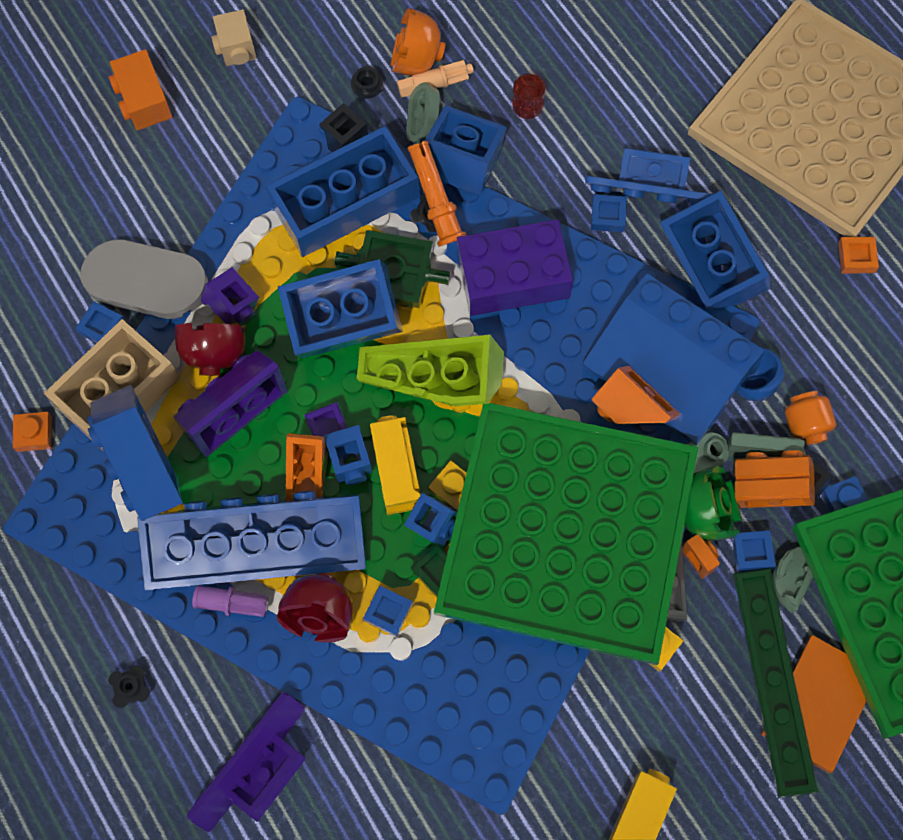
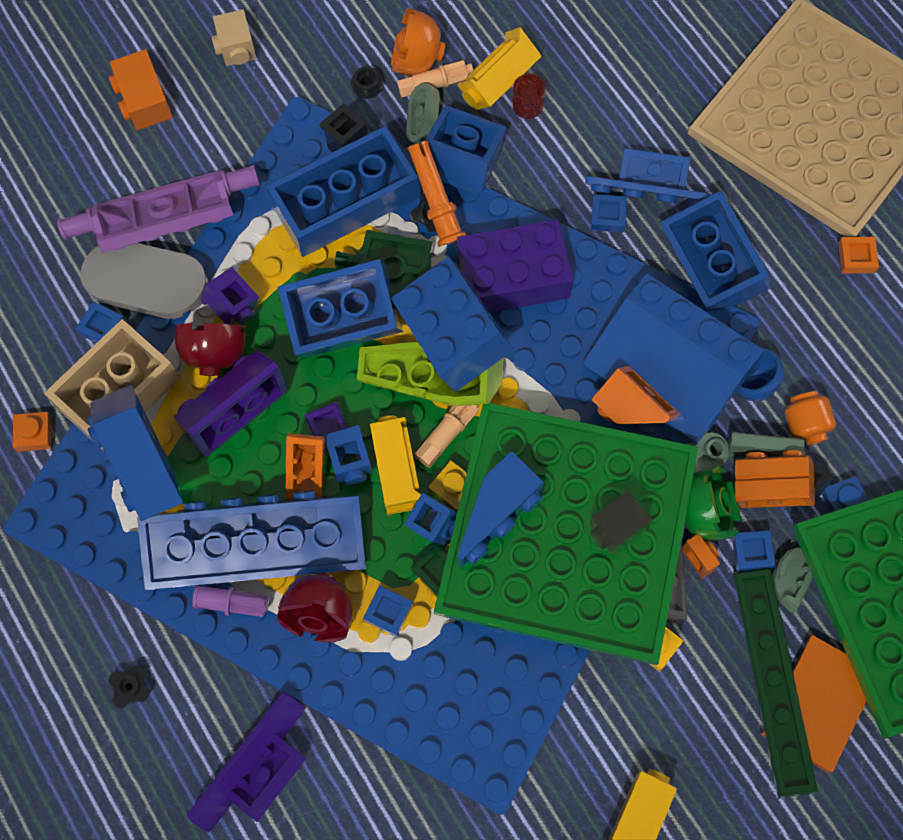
(160, 209): none -> medium lavender plate
(446, 431): none -> light nougat piece
(452, 324): none -> blue brick
(499, 70): none -> yellow window
(502, 496): none -> blue slope
(619, 523): none -> clear smoke brick

